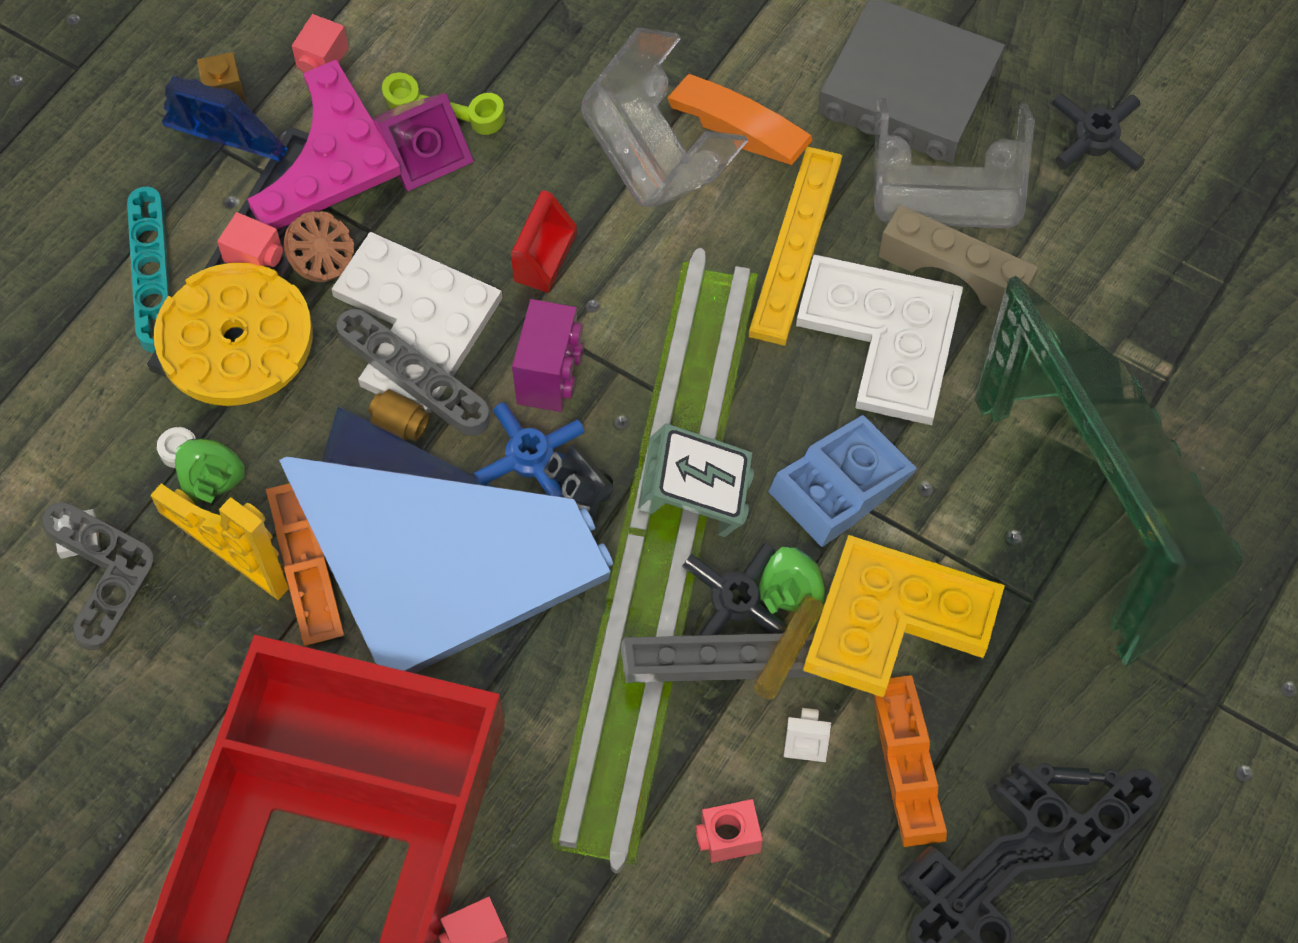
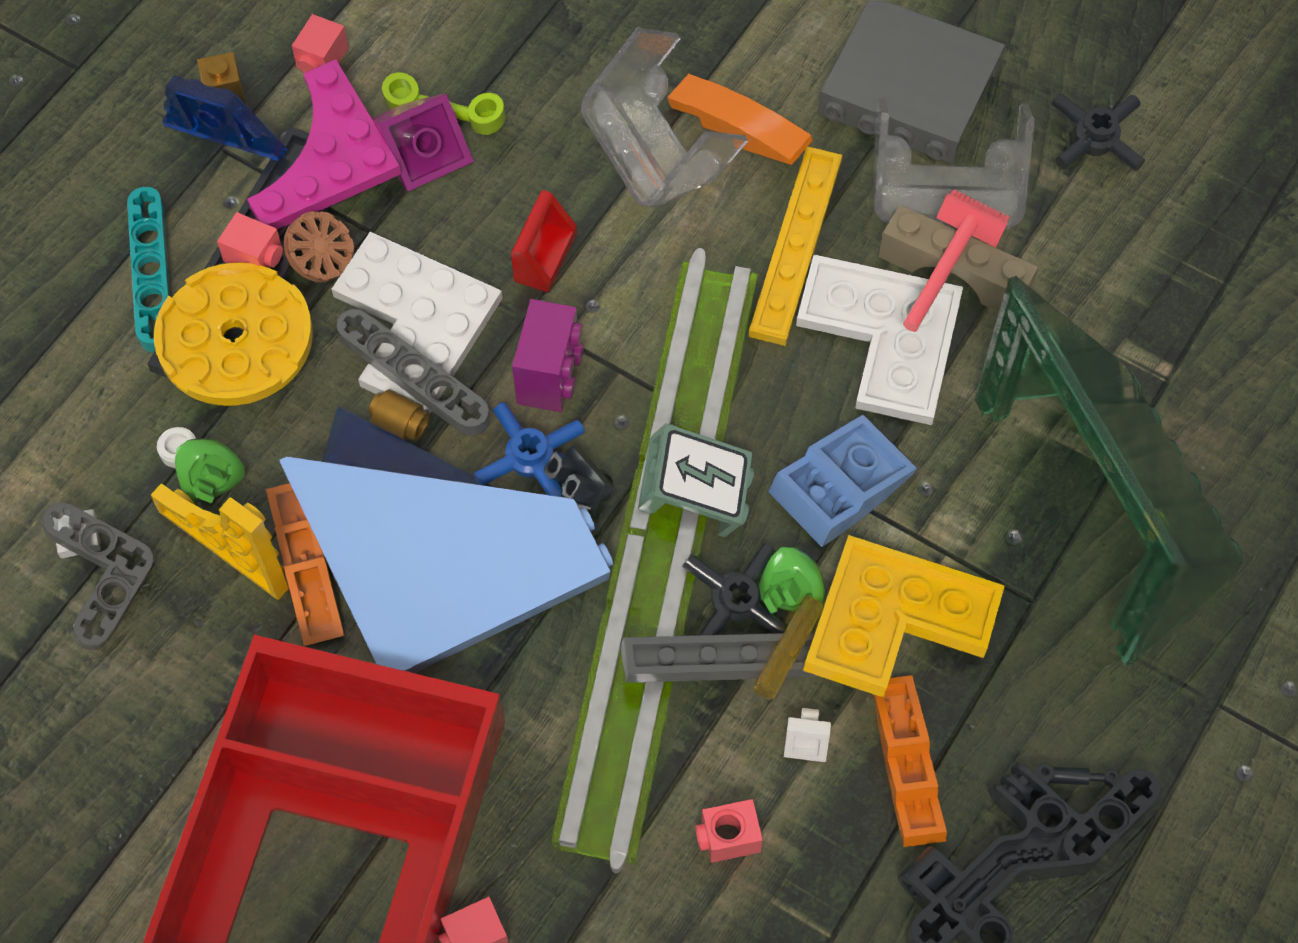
(970, 220): none -> coral piece

